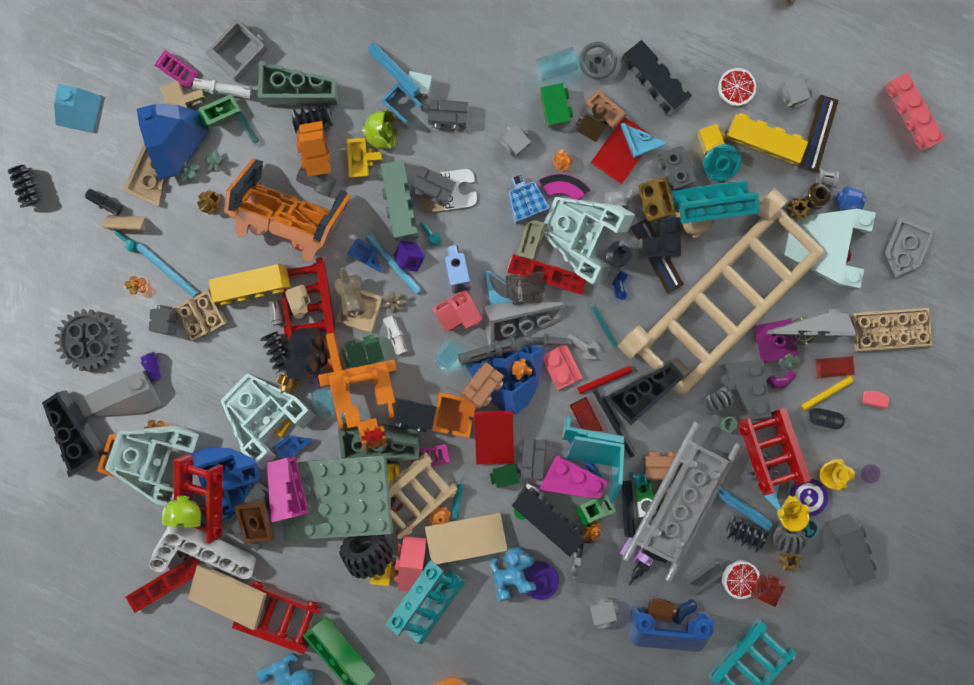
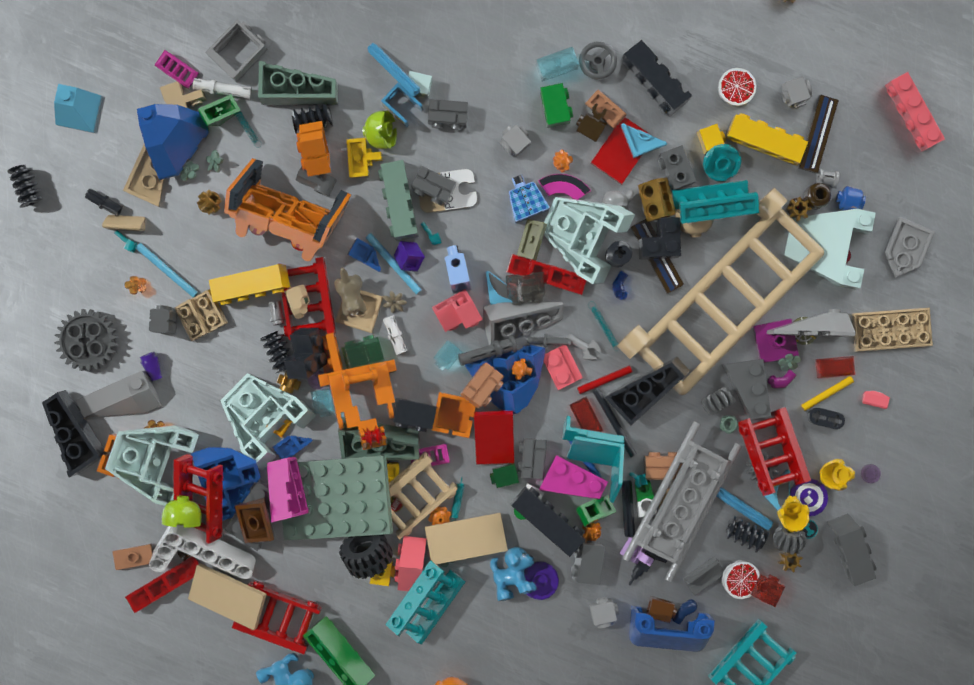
(132, 556): none -> nougat plate

